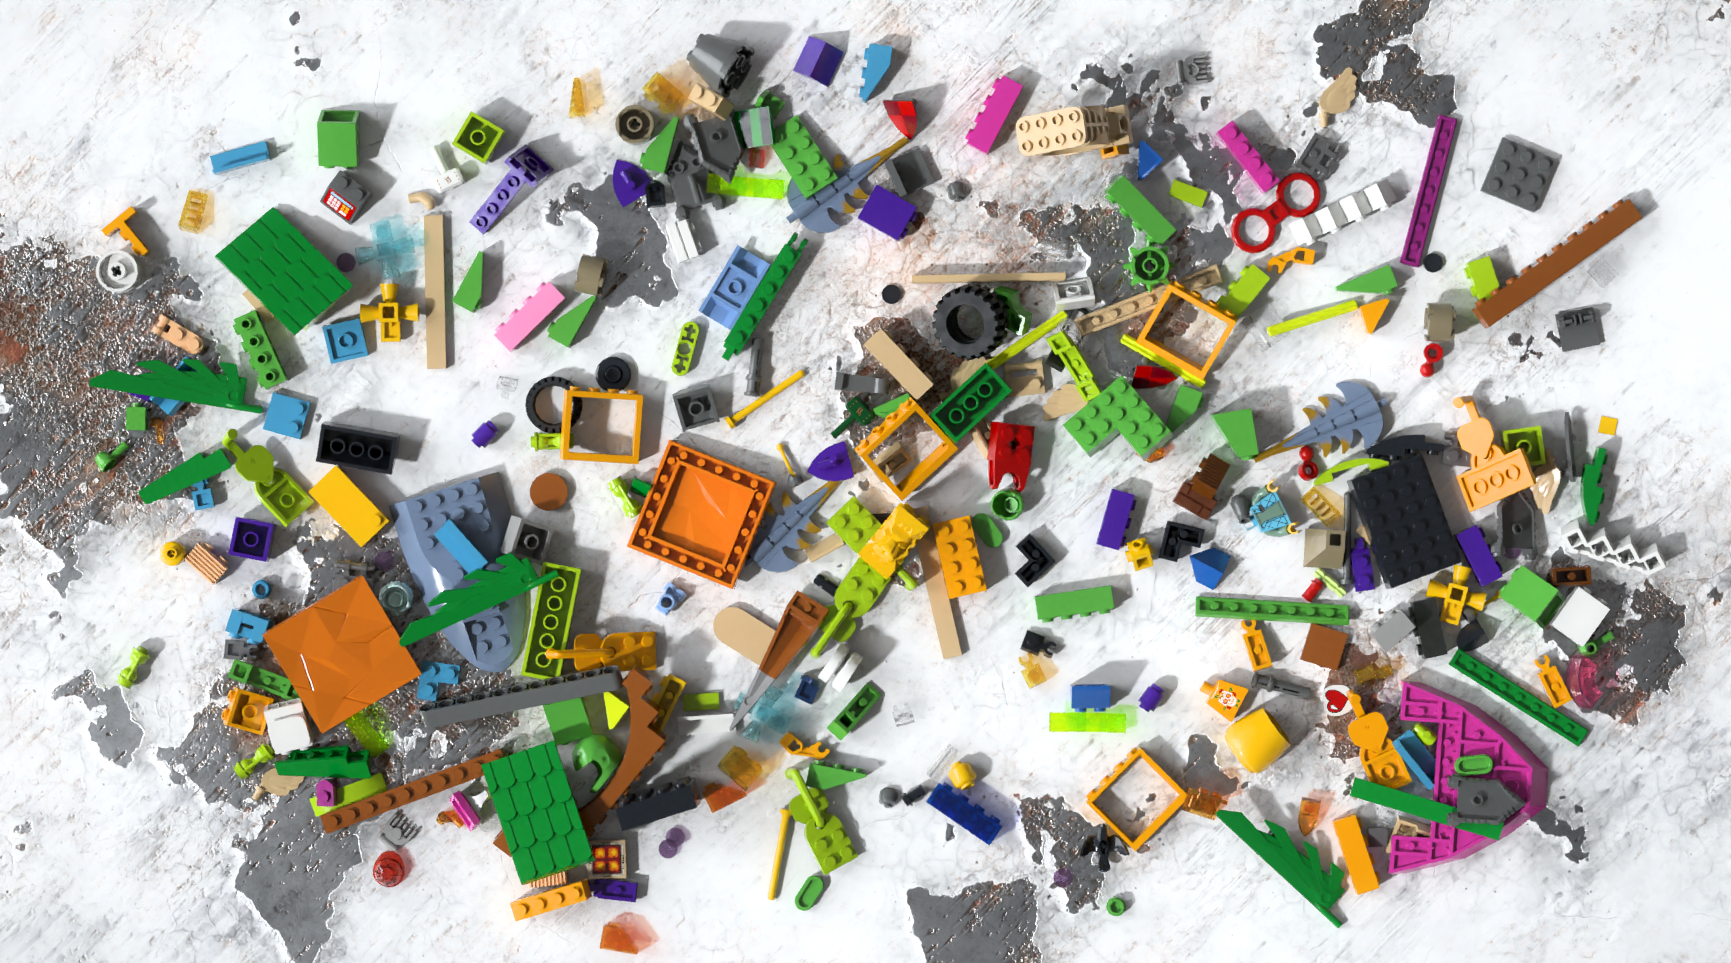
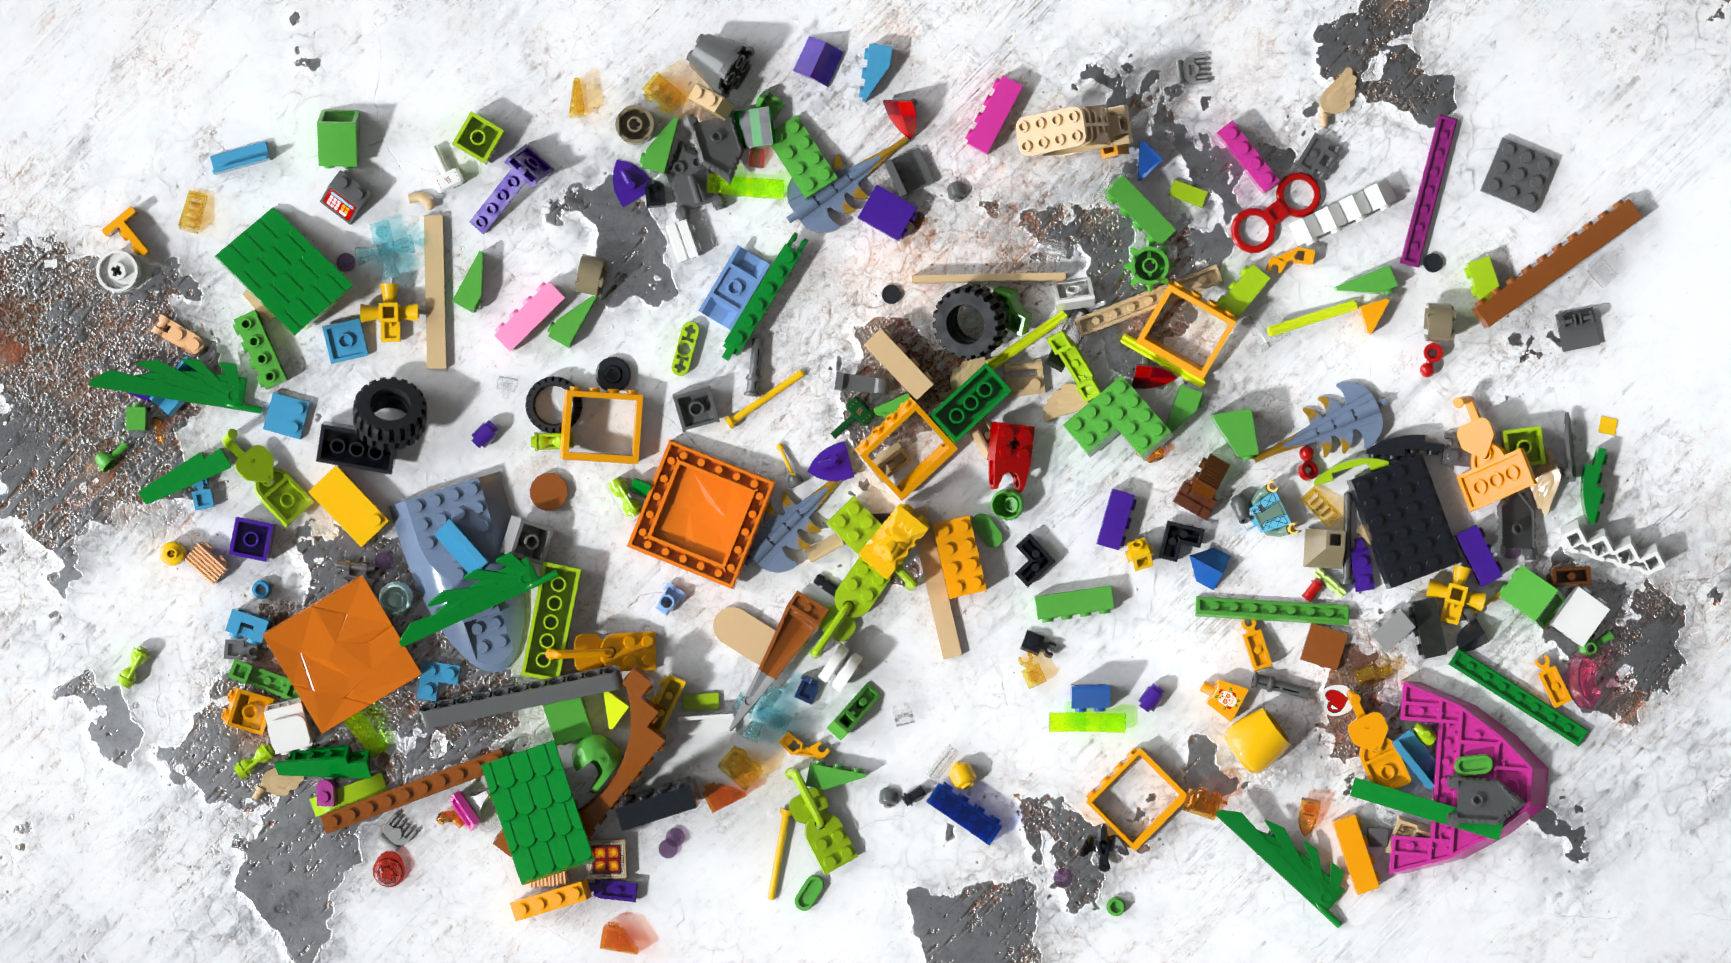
(390, 394): none -> black tyre

